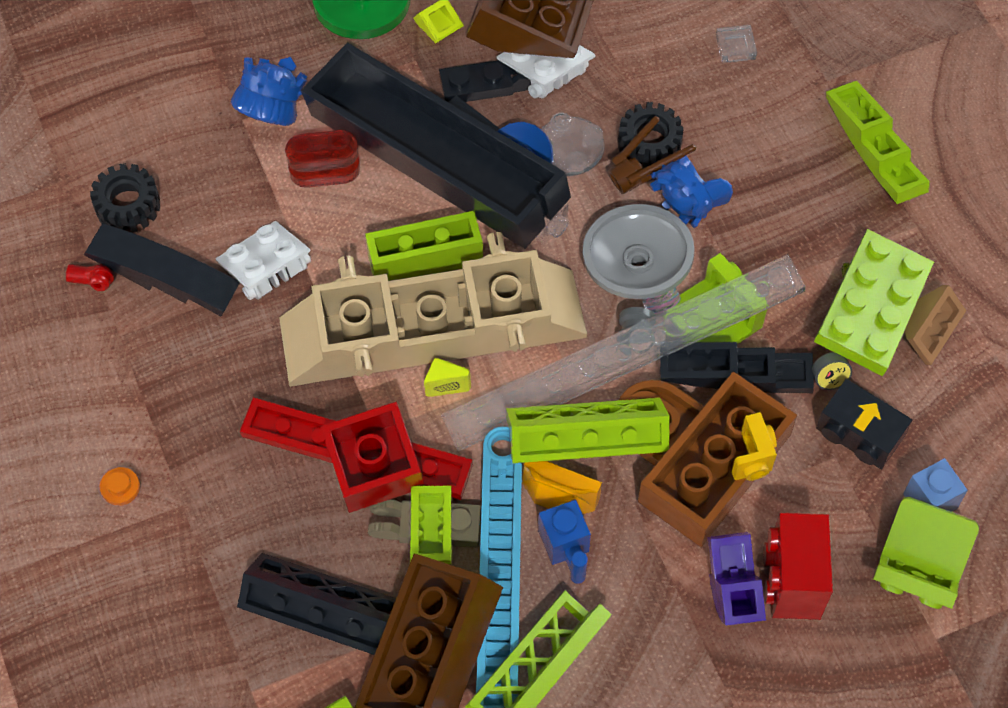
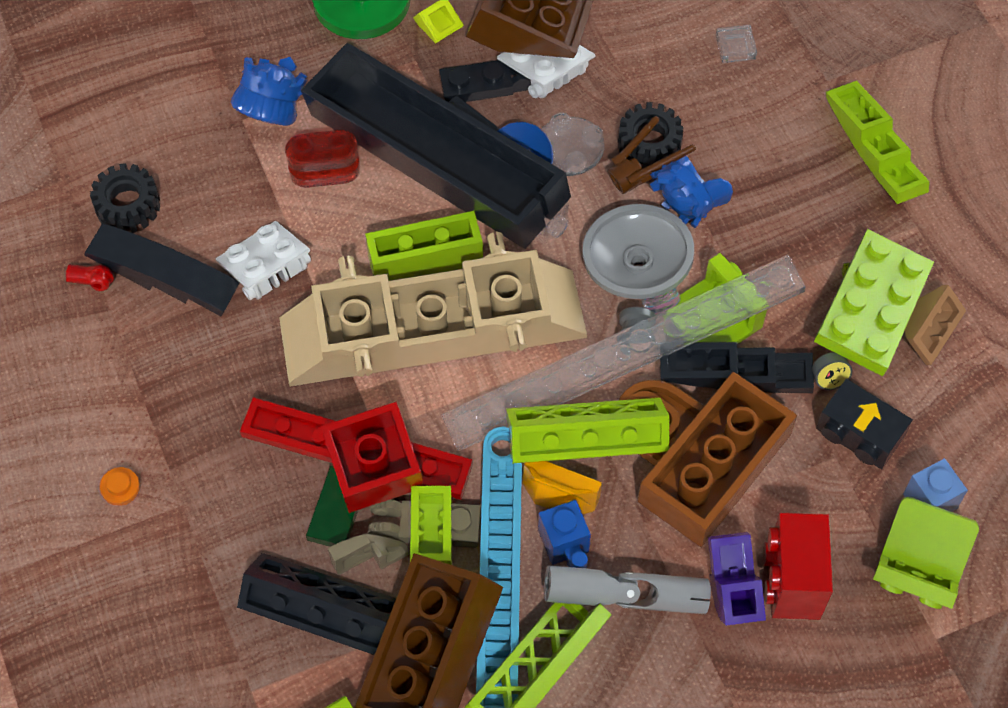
(331, 518): none -> dark green tile
(361, 548): none -> dark tan slope
(446, 379): neon yellow slope -> none
(598, 587): none -> light grey piece
(761, 446): yellow bracket -> none

